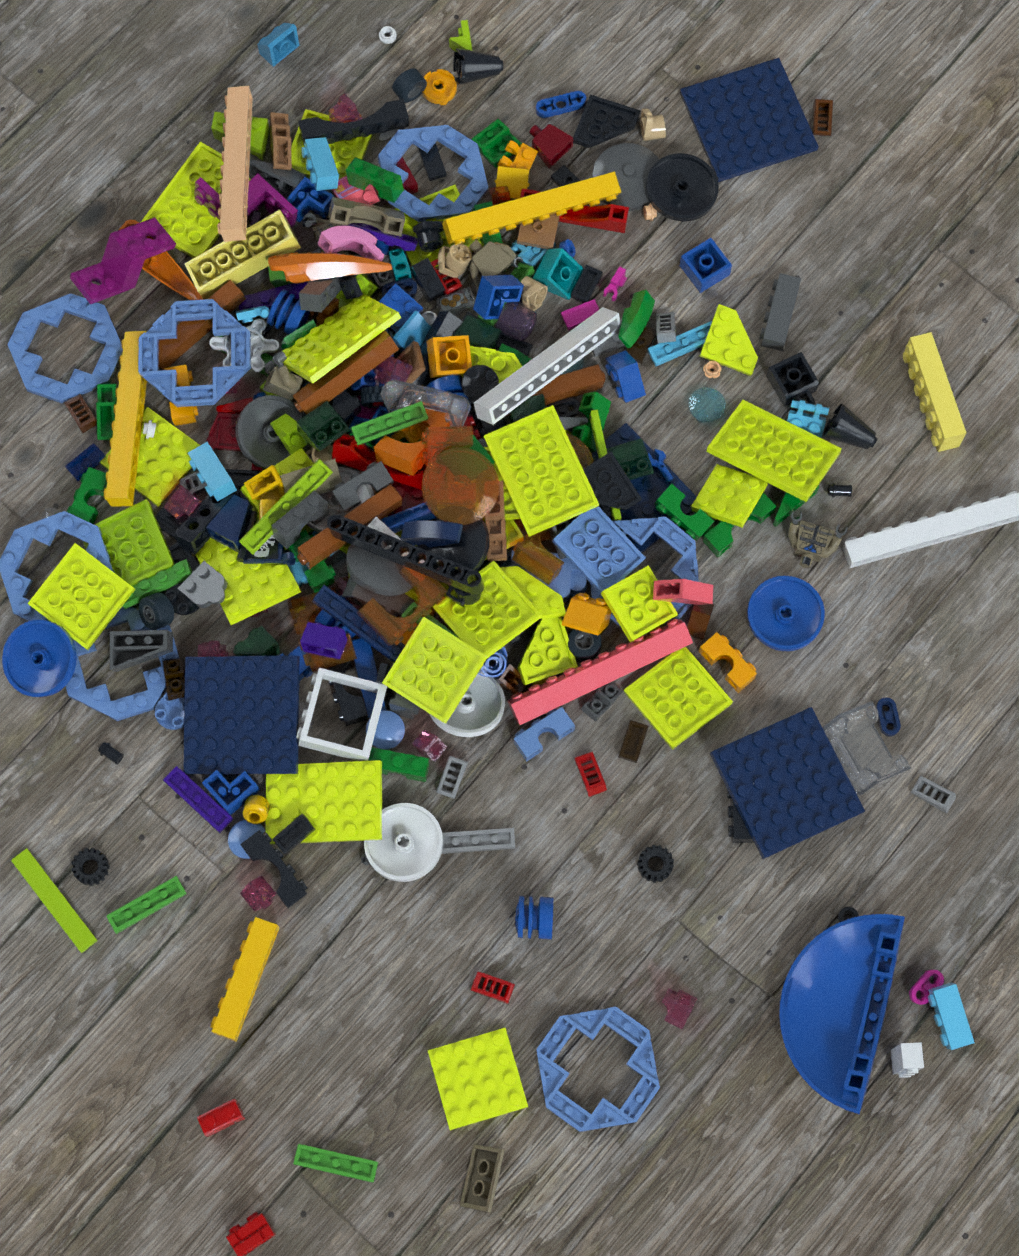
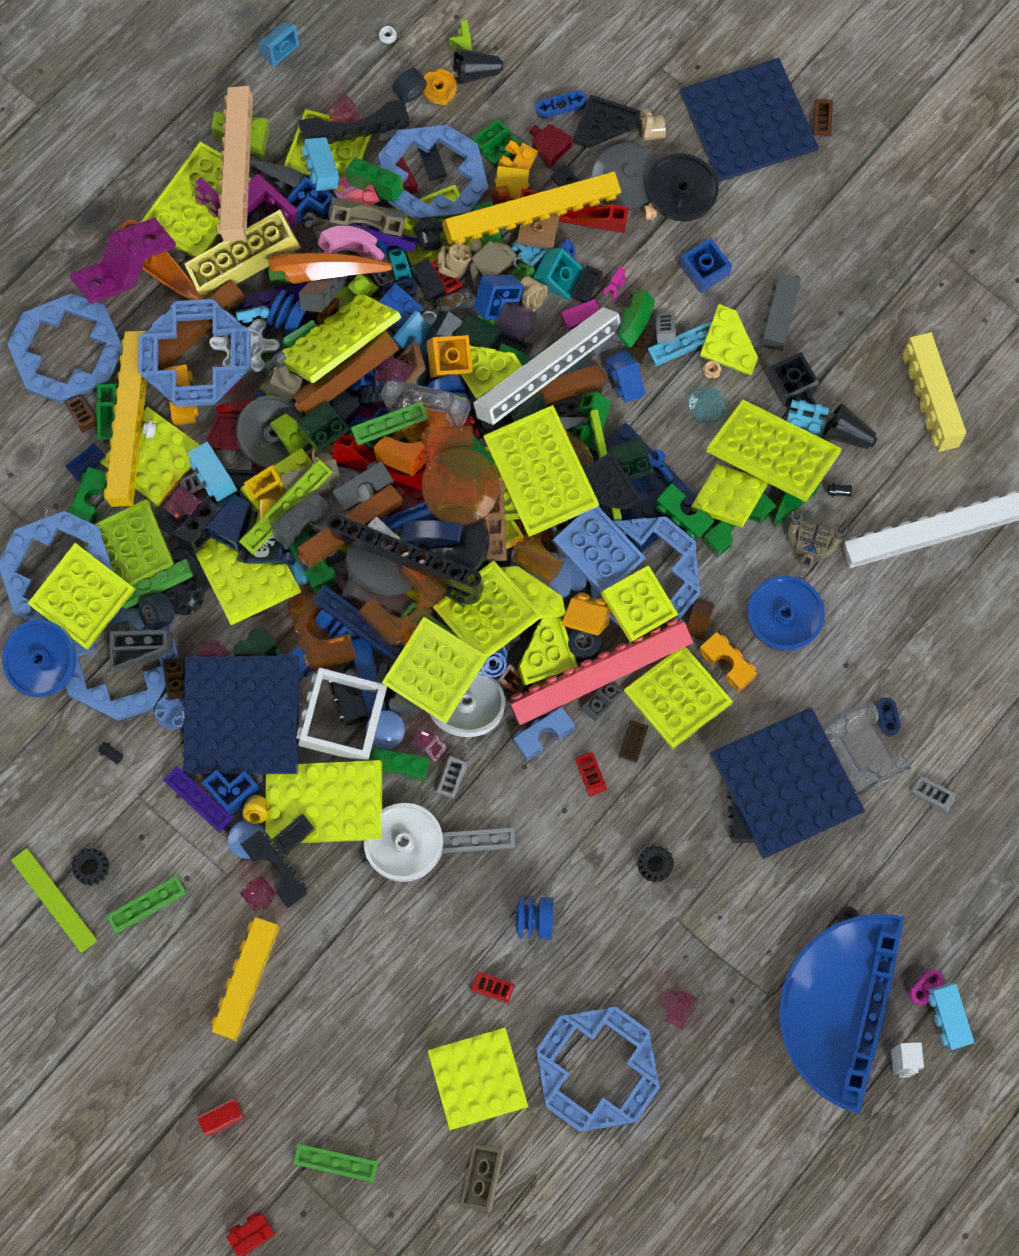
(204, 586): plate -> none
(280, 141): medium nougat slope -> none
(323, 640): dark purple brick -> none
(351, 288): black plate -> none
(478, 381): black dish -> none
(683, 591): coral slope -> none

